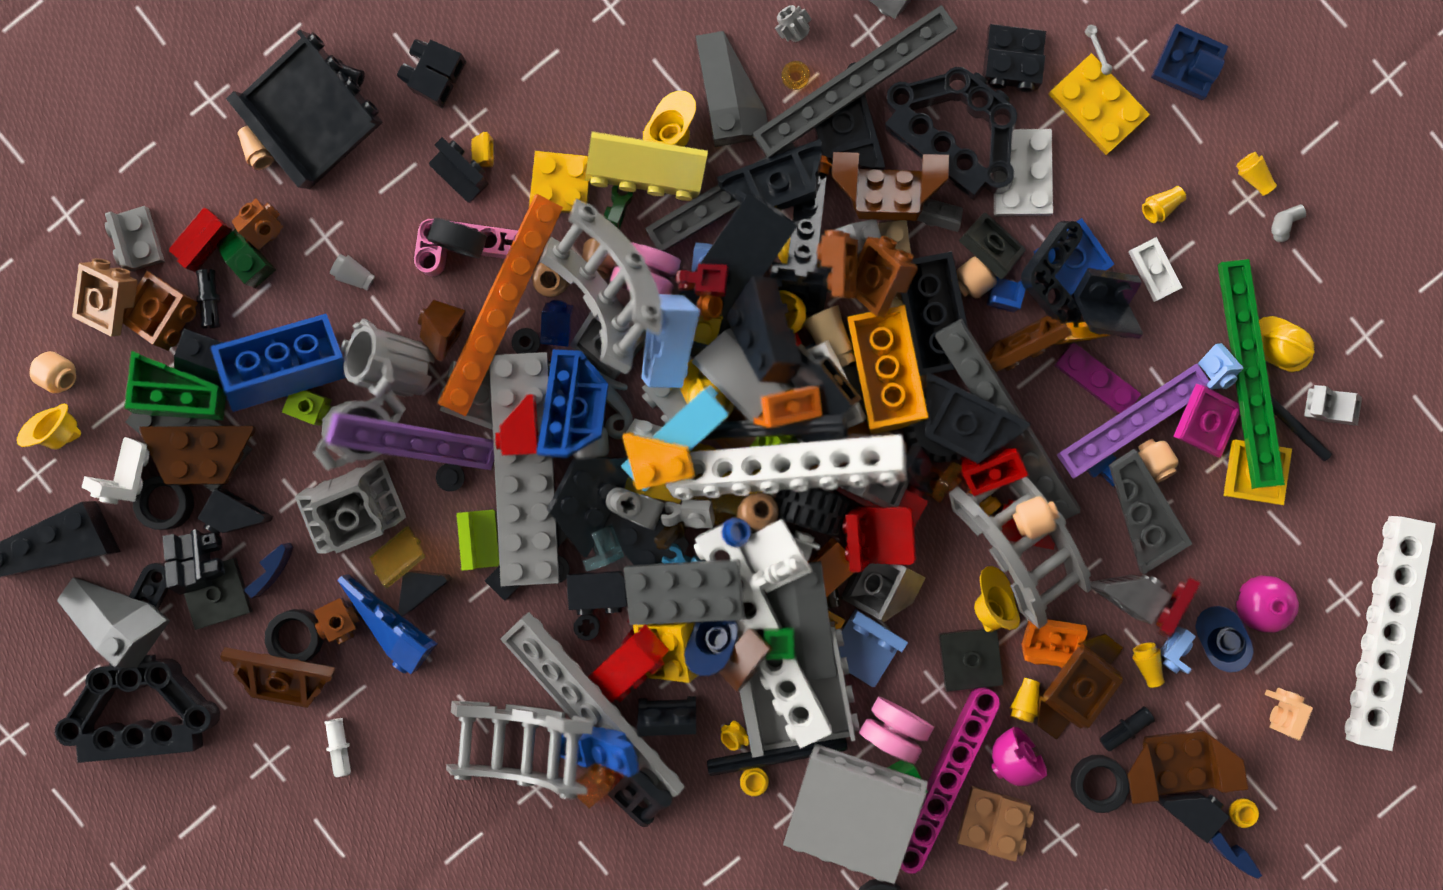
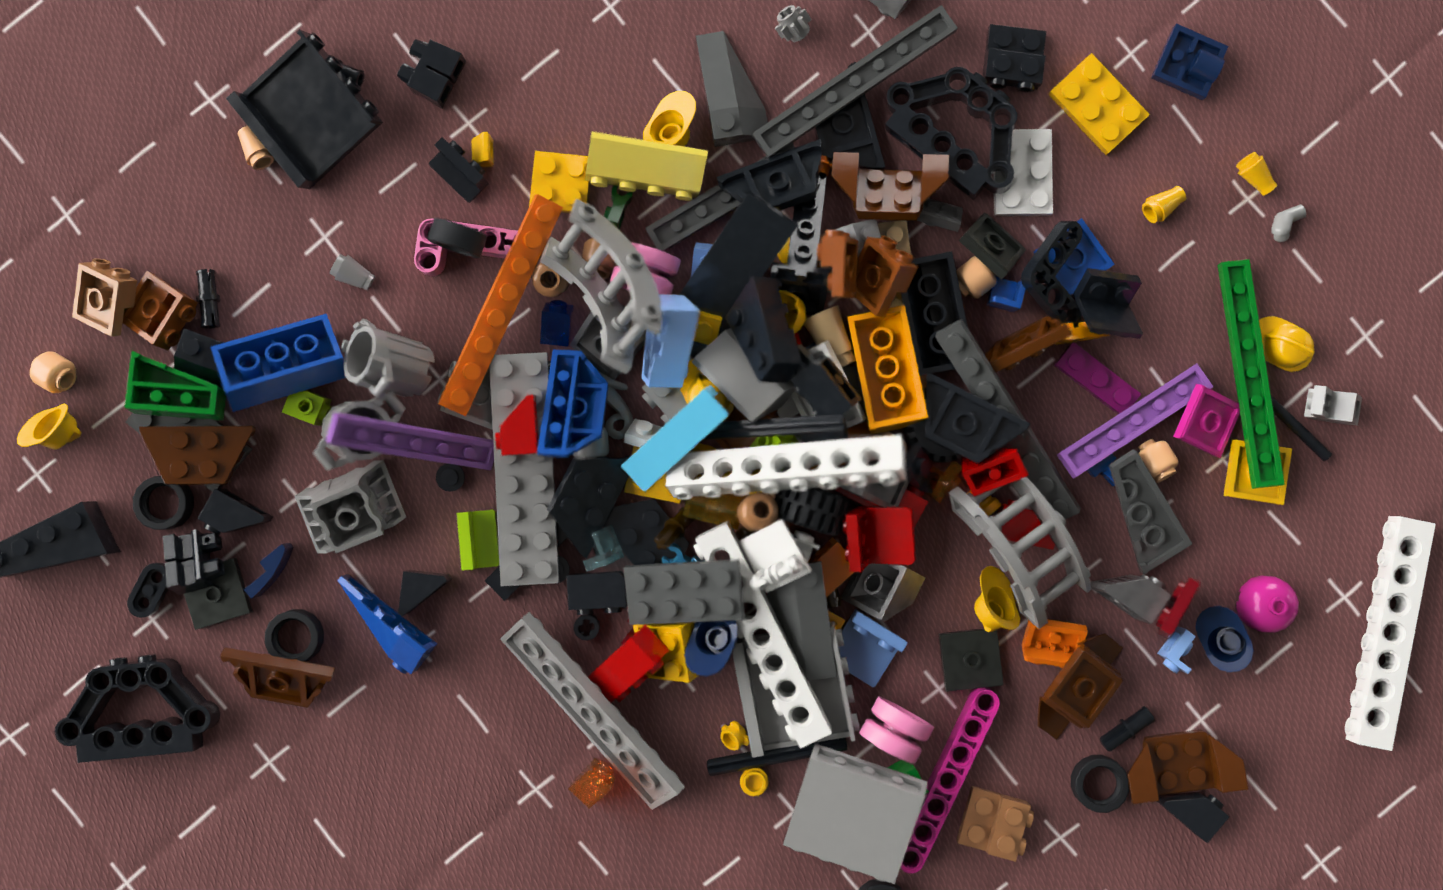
(113, 622): wedge -> none
(127, 476): white bracket -> none
(134, 238): light grey bracket -> none
(199, 240): red panel -> none
(245, 259): dark green slope -> none
(258, 223): dark orange brick -> none
(326, 617): dark orange brick -> none
(338, 747): white axle -> none
(397, 557): clear yellow piece -> none
(440, 327): reddish brown slope -> none
(525, 332): black plate -> none
(531, 719): light grey fence -> none
(605, 748): blue slope -> none
(633, 790): black plate -> none
(638, 508): light grey piece -> none
(656, 461): light orange wing -> none
(666, 717): black plate -> none
(693, 513): light grey plate -> none
(707, 281): dark red plate -> none
(709, 307): orange plate -> none
(735, 532): blue plate -> none
(745, 658): slope -> none
(782, 642): green tile -> none
(790, 407): orange panel -> none
(795, 66): clear yellow plate -> none
(1016, 760): dark pink cylinder -> none
(1026, 701): yellow cone -> none
(1036, 517): light nougat head -> none
(1091, 32): light grey hinge -> none
(1149, 662): yellow cone -> none
(1155, 269): white plate -> none
(1220, 367): light blue bracket -> none
(1235, 855): dark blue slope -> none
(1243, 813): yellow plate -> none
(1290, 714): light nougat bracket -> none

